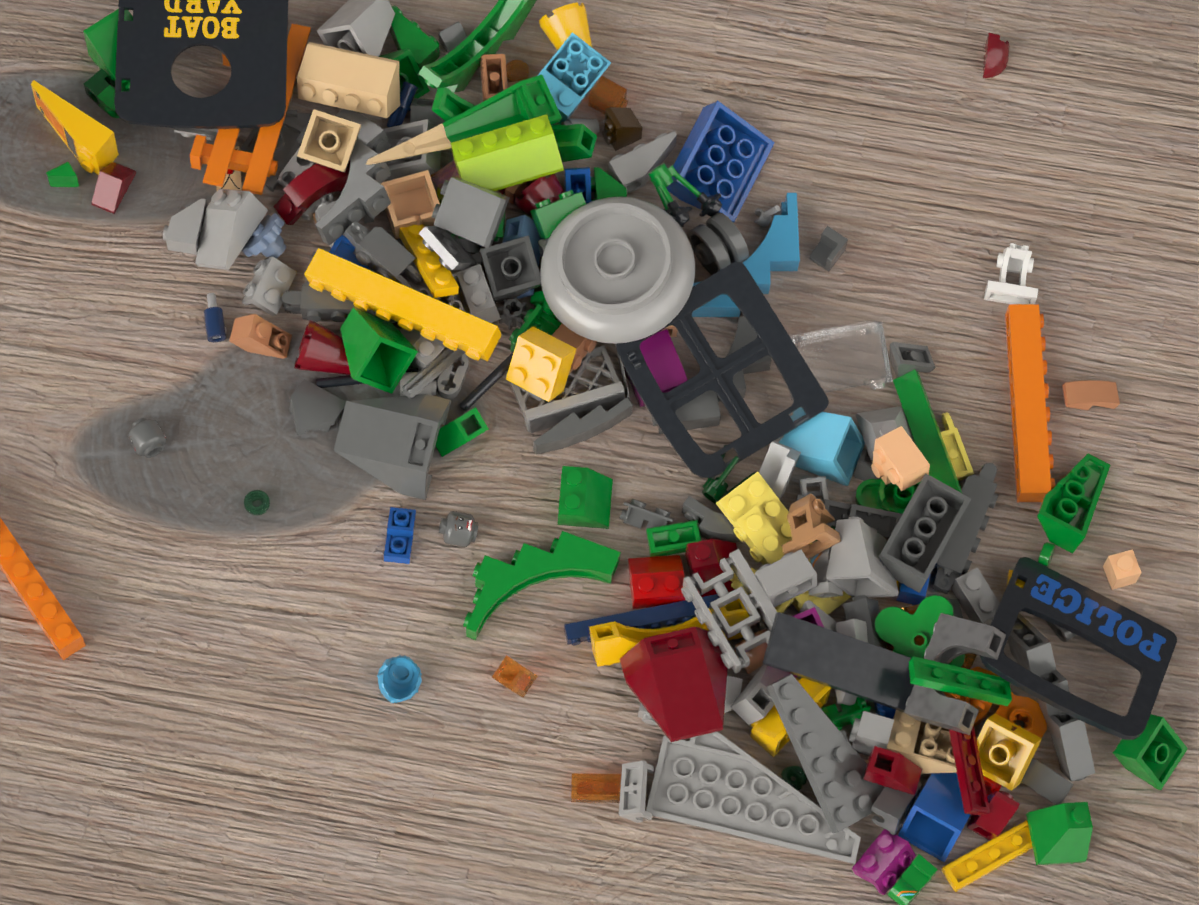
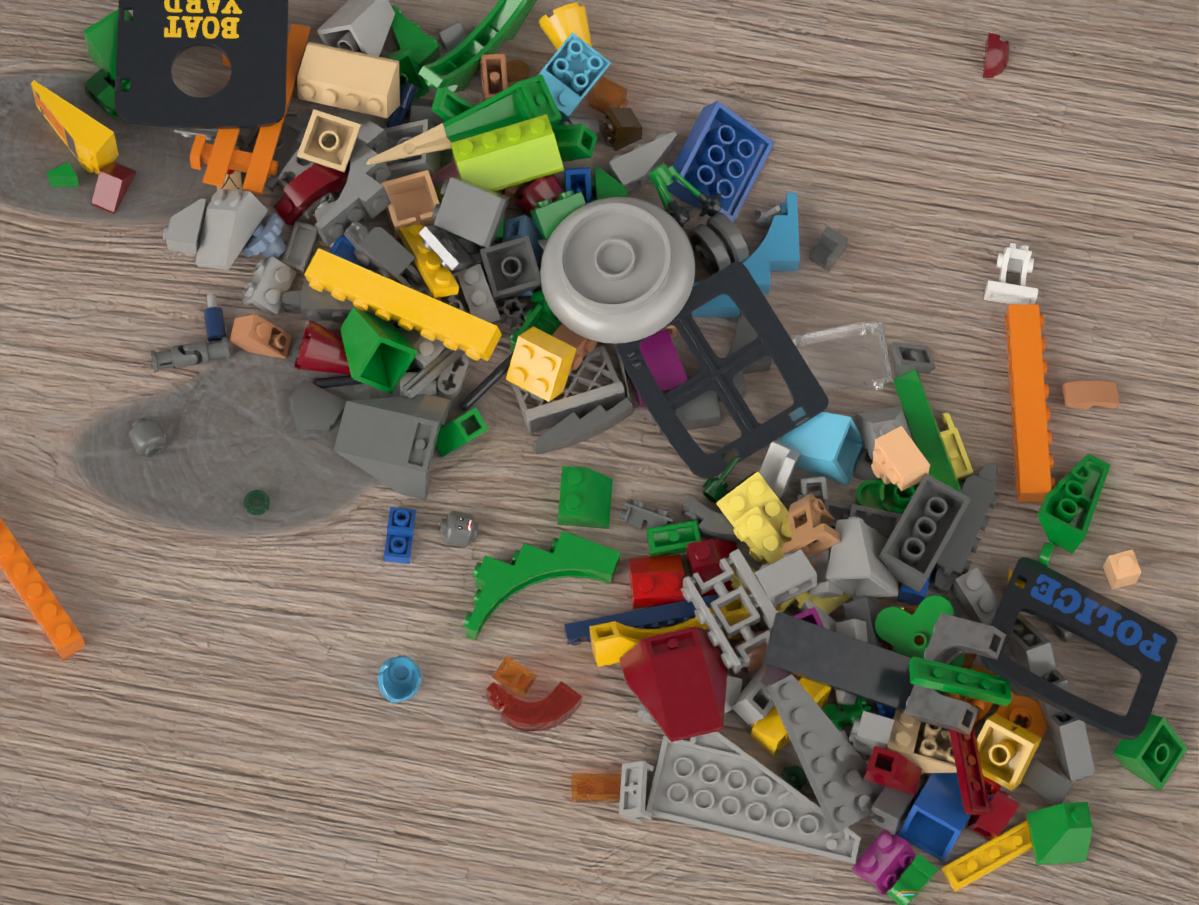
(185, 355): none -> dark grey piece
(300, 246): none -> light grey tile
(535, 715): none -> clear red arch

